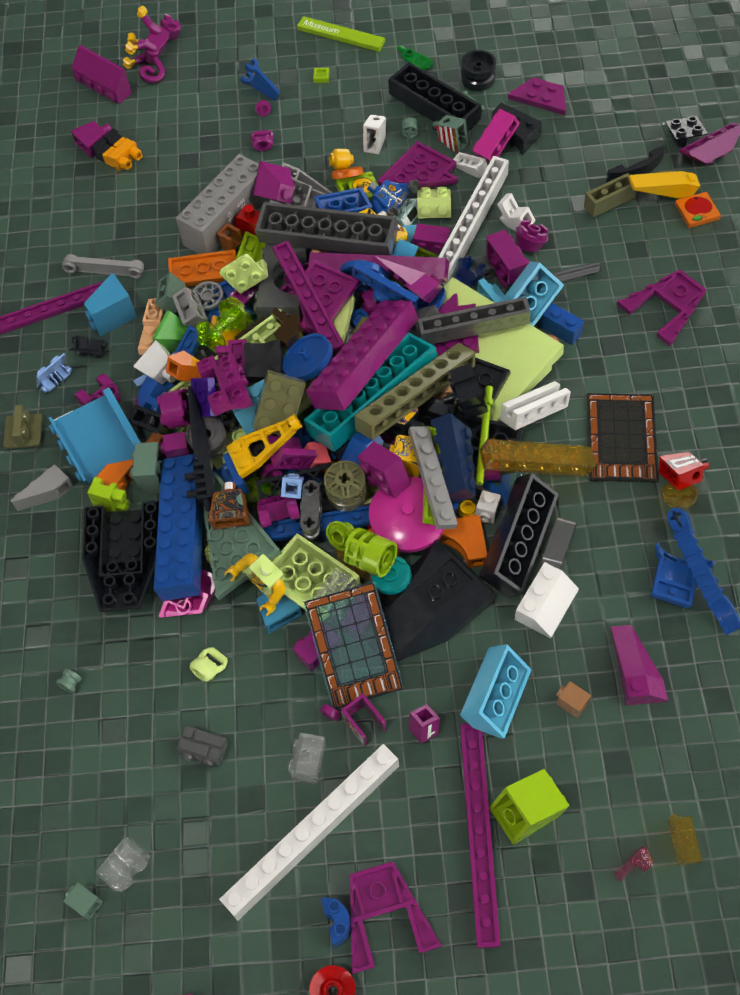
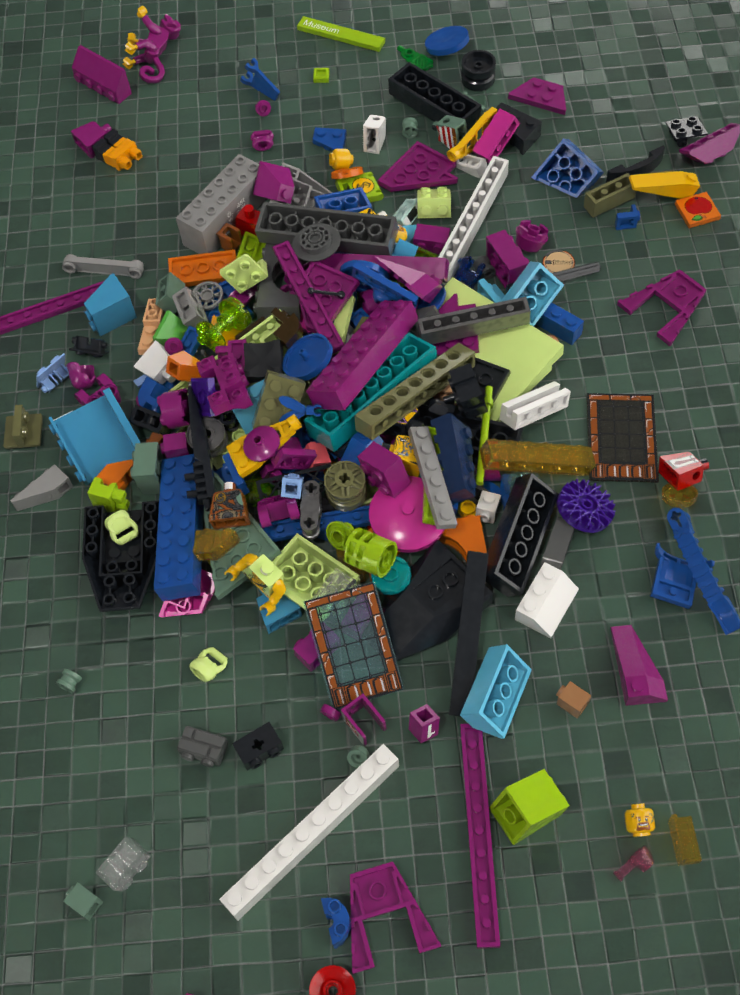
(81, 376): none -> magenta hair
(119, 522): none -> yellowish green piece
(173, 345): none -> magenta plate
(214, 544): none -> clear yellow slope
(263, 736): none -> black brick
(265, 448): none -> magenta dish
(297, 408): none -> blue piece
(308, 758): clear brick -> none
(316, 242): none -> dark grey wheel
(329, 138): none -> blue wing
(340, 294): none -> black hinge
(357, 755): none -> sand green tile
(390, 195): torso -> none
(447, 40): none -> blue piece
(461, 148): none -> yellow plate
(468, 630): none -> black tile
(512, 213): white brick -> none
(558, 260): none -> tan sticker
(568, 170): none -> blue wedge
(585, 506): none -> dark purple wheel
(627, 220): none -> blue bracket
(639, 820): none -> yellow head

